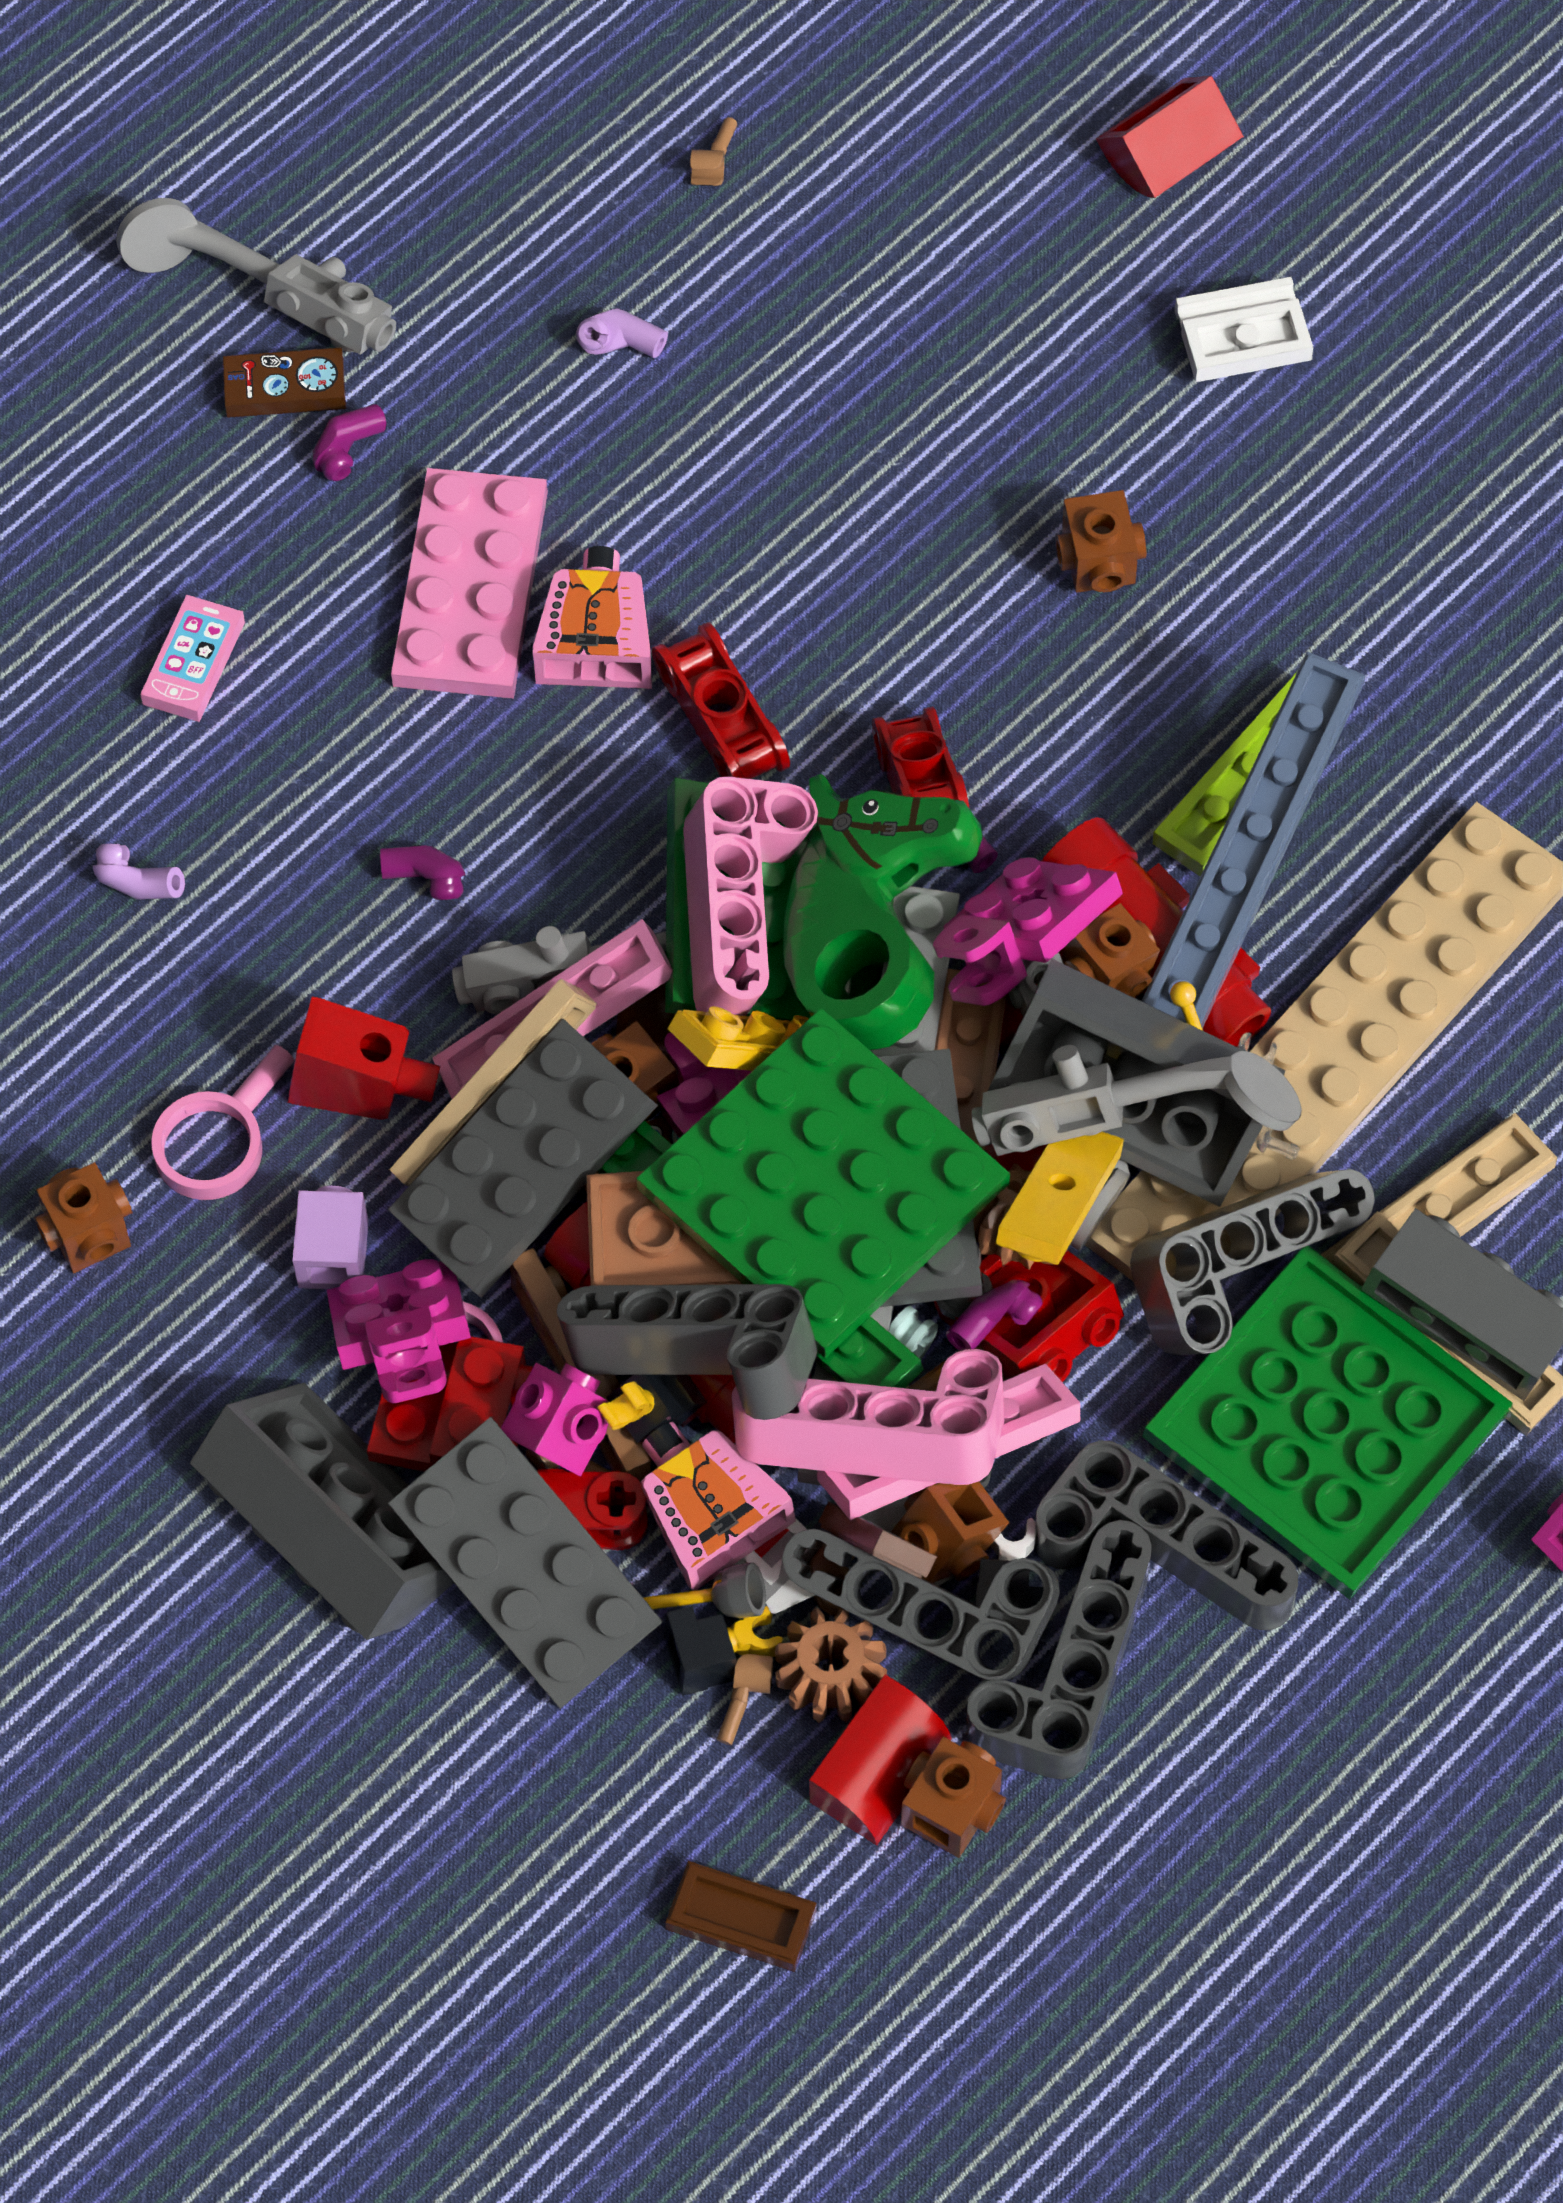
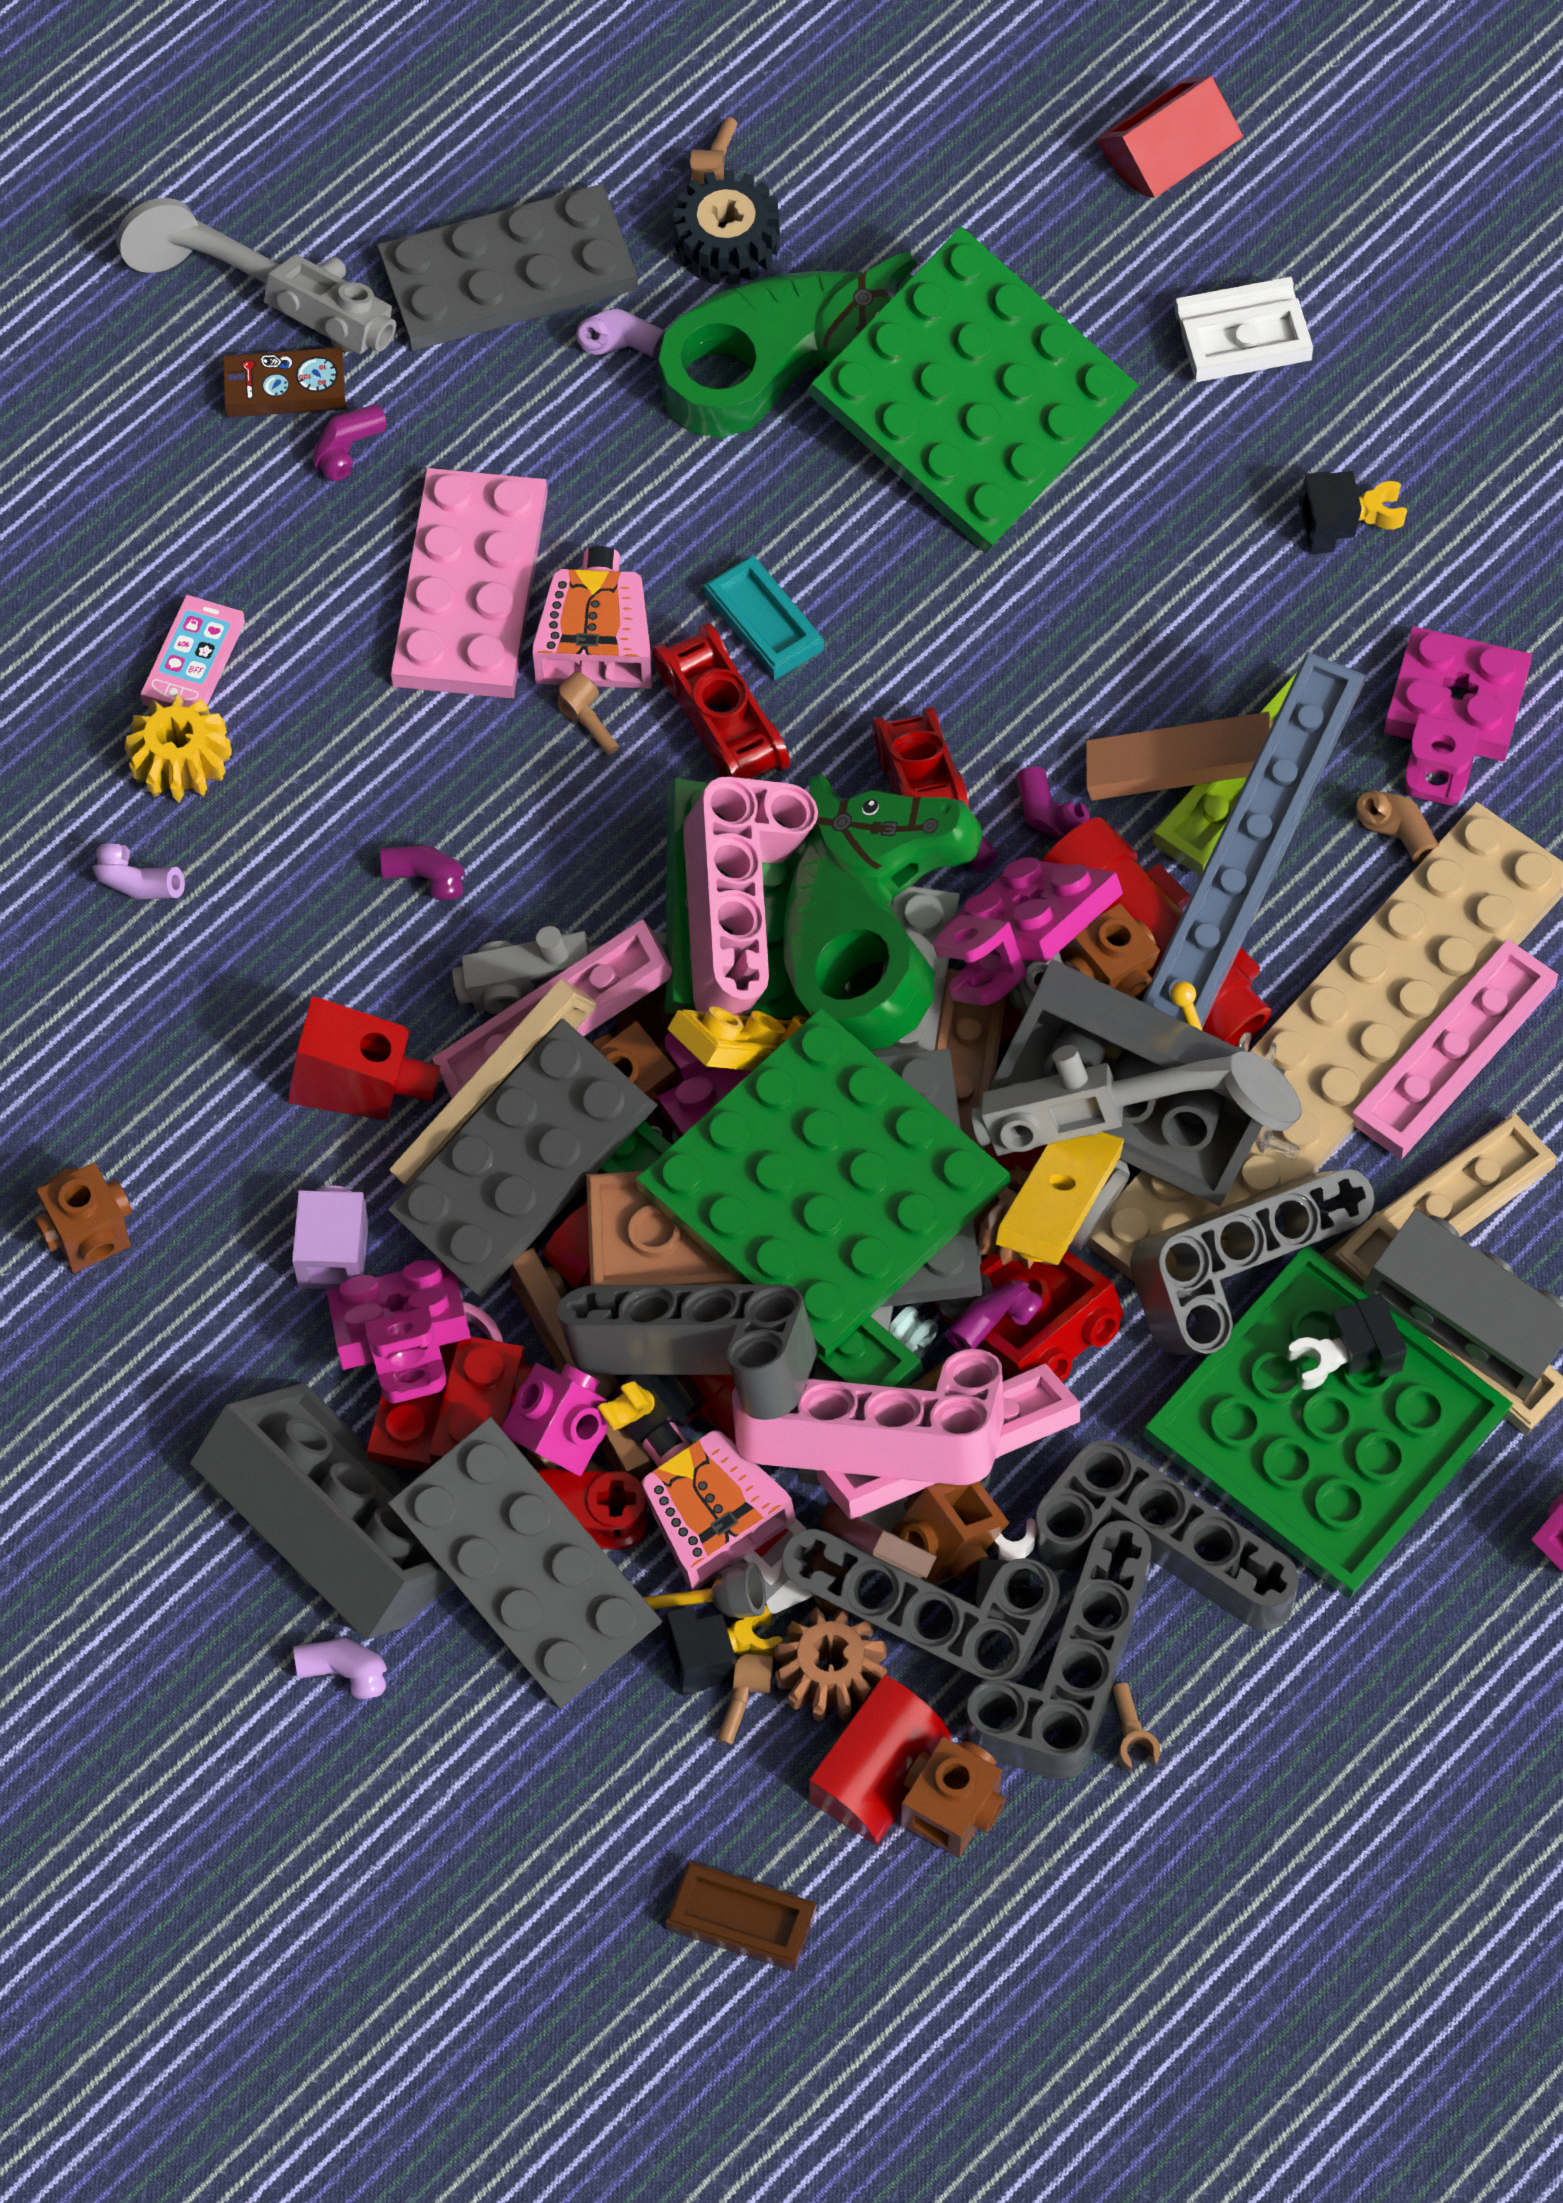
(178, 748): none -> yellow gear
(238, 1106): bright pink piece -> none
(346, 1658): none -> lavender arm
(507, 267): none -> dark grey plate
(574, 701): none -> medium nougat hand
(745, 240): none -> black wheel
(763, 617): none -> teal tile
(778, 331): none -> green animal
(972, 389): none -> green plate
(1041, 811): none -> magenta arm
(1100, 542): dark orange brick -> none
(1132, 1729): none -> medium nougat hand
(1175, 756): none -> nougat tile
(1333, 508): none -> black piece
(1360, 1339): none -> black piece
(1397, 818): none -> medium nougat arm
(1450, 730): none -> dark pink plate
(1454, 1049): none -> bright pink plate

